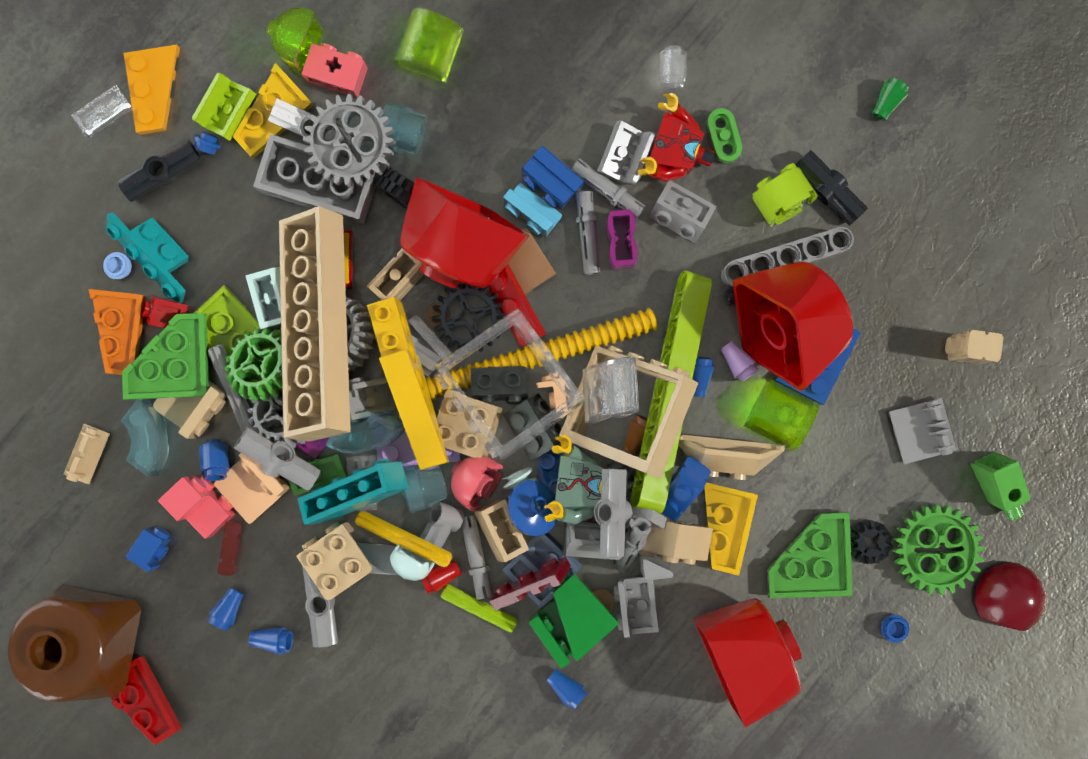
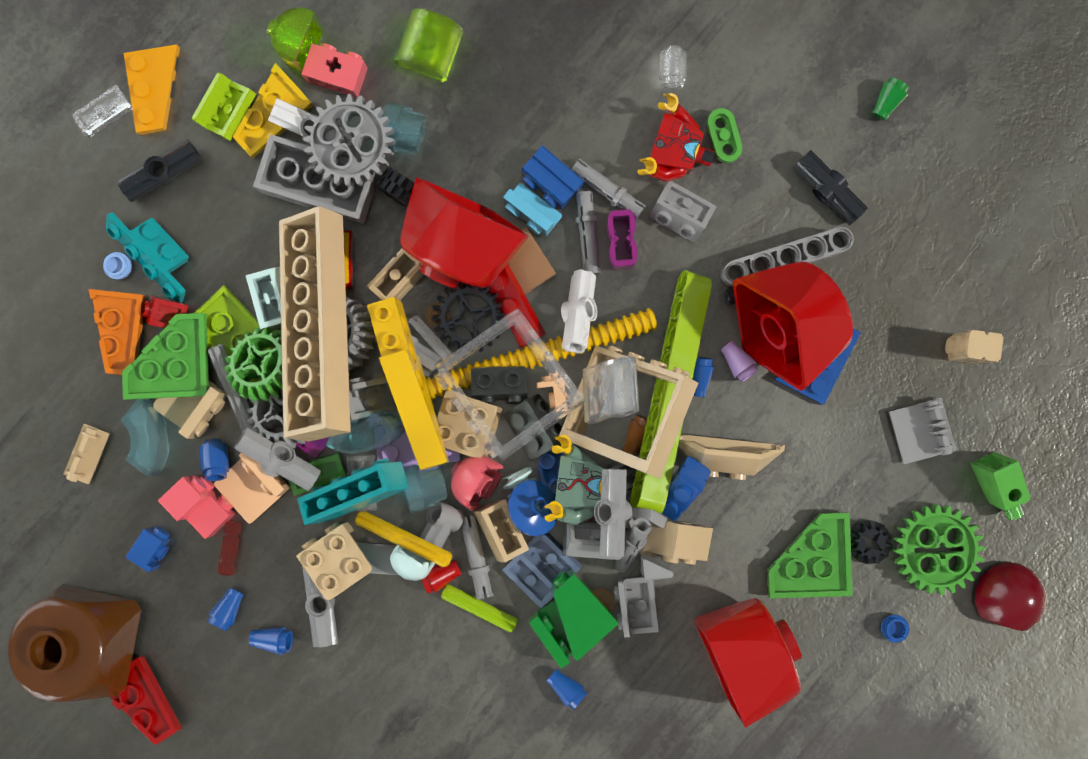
(206, 142): blue plate -> none
(551, 573): dark red wing -> none
(579, 311): none -> white piece
(623, 153): light grey bracket -> none
(731, 517): yellow wing -> none
(782, 415): clear neon green brick -> none
(784, 195): lime brick -> none

